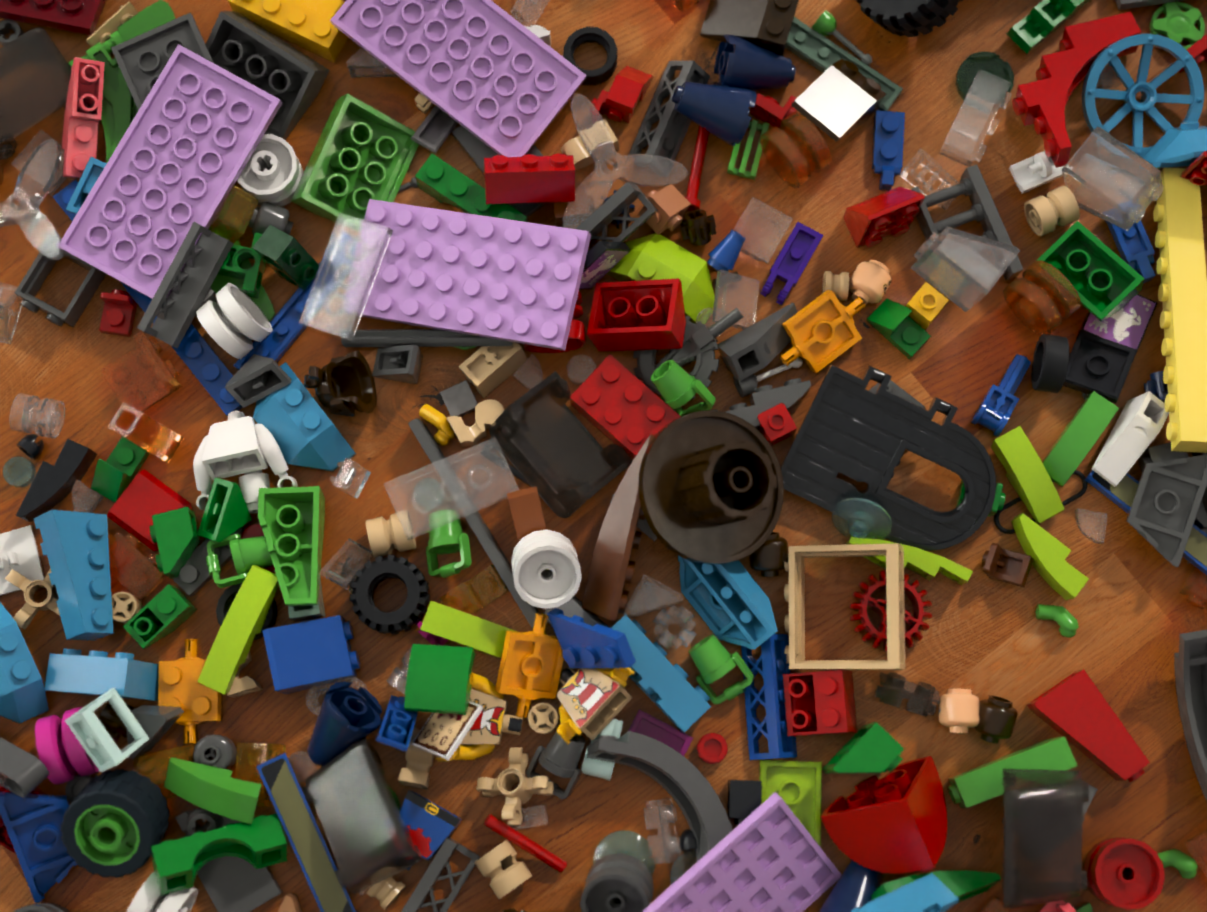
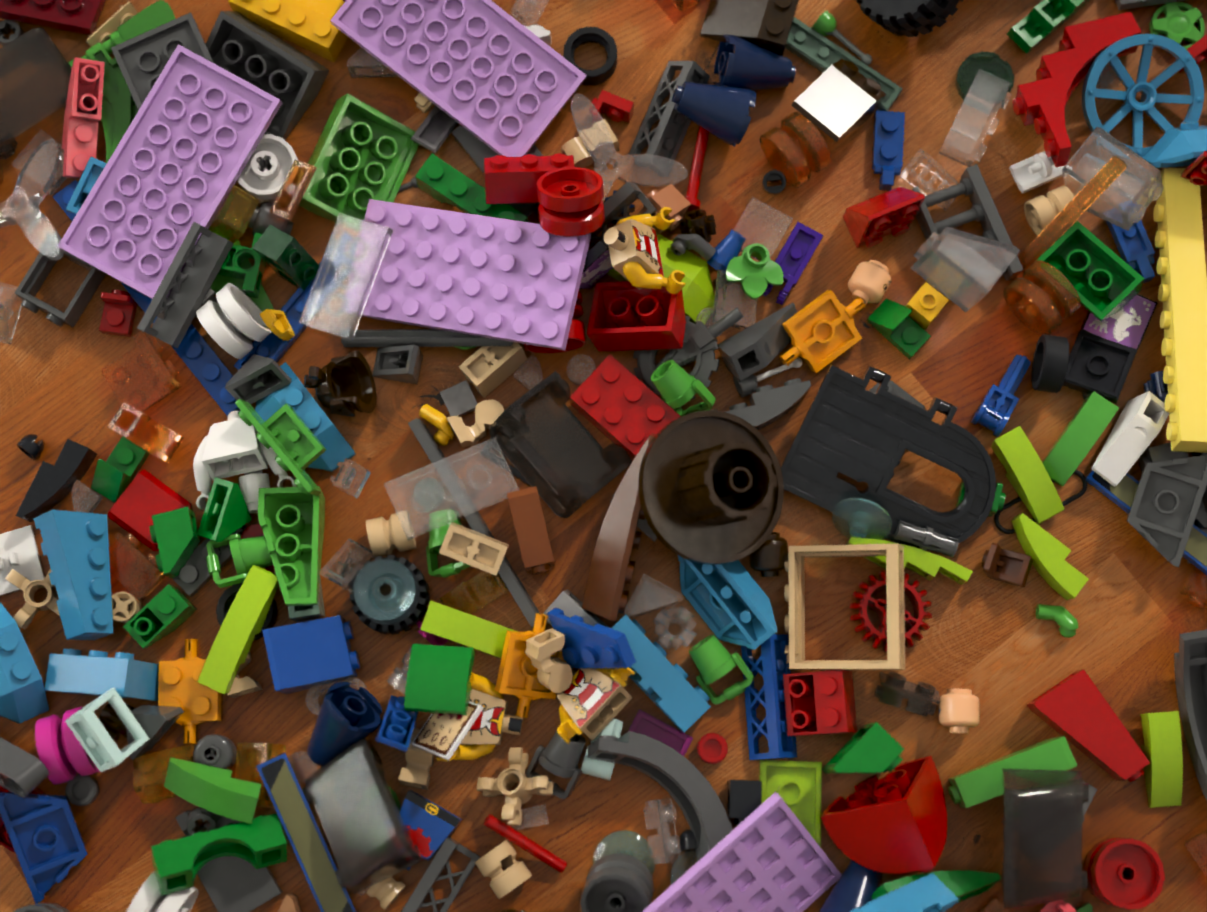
(19, 471): clear light blue tile -> none
(37, 415): clear wheel -> none
(115, 823): black wheel -> none
(278, 323): none -> yellow tile
(289, 439): none -> bright green bracket
(292, 190): none -> clear orange slope
(368, 585): none -> clear light blue dish
(473, 548): none -> tan hinge
(540, 715): tan wheel -> none
(545, 569): white wheel -> none
(552, 671): none -> tan leg
(570, 201): none -> red wheel
(628, 88): red slope -> none
(637, 254): none -> torso
(692, 242): none -> dark grey arm
(752, 274): none -> bright green plate
(753, 126): bright green tile -> none
(770, 111): red bracket -> none
(773, 176): none -> black hinge
(777, 424): red bracket -> none
(837, 283): tan wheel -> none
(926, 538): none -> dark grey pin
(996, 719): dark brown head -> none
(1072, 211): none -> clear orange axle
(1092, 524): clear tile -> none
(1164, 752): none -> lime slope
(1180, 861): bright green arm -> none

